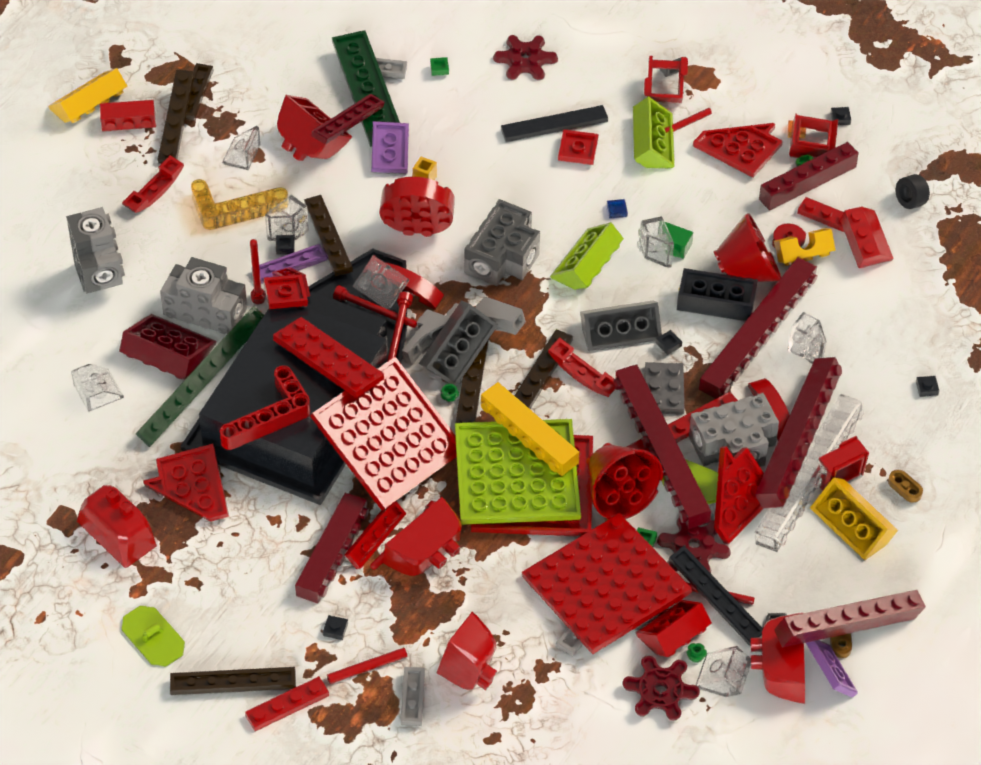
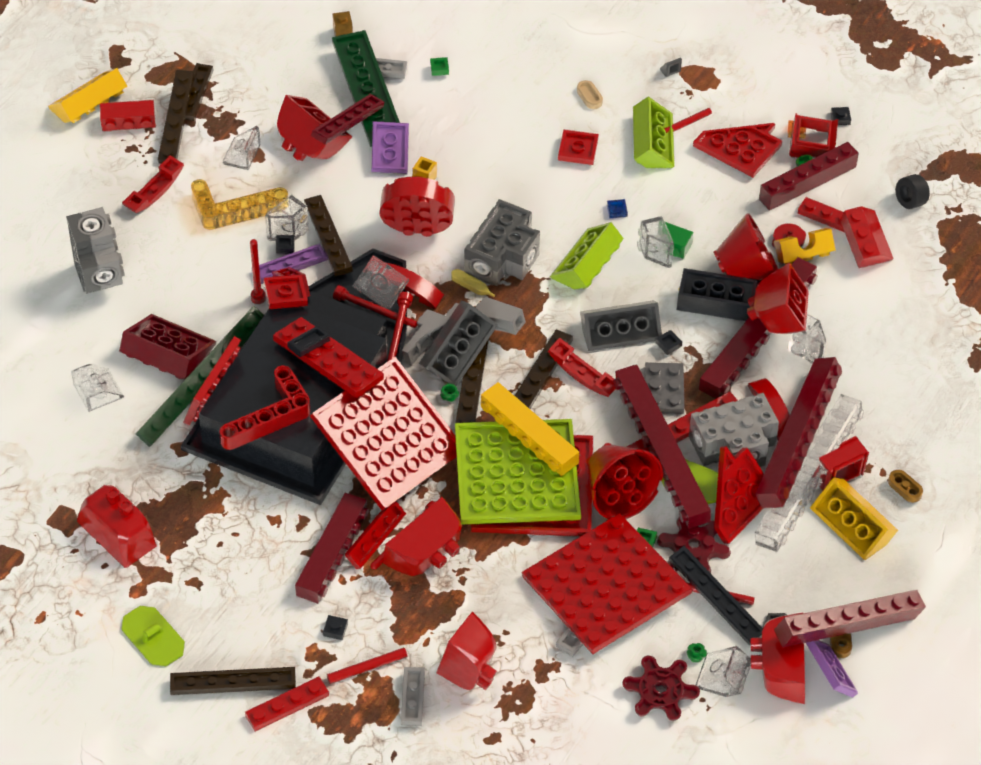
(192, 482): red wing -> none
(203, 296): light grey piece -> none
(212, 380): none -> red plate
(308, 341): none -> black tile
(342, 23): none -> pearl gold brick
(470, 283): none -> light yellow piece
(530, 65): dark red plate -> none
(554, 123): black tile -> none
(589, 94): none -> tan tile
(674, 627): red slope -> none
(681, 65): red piece -> none
(780, 302): none -> red hips
(927, 386): black plate -> none

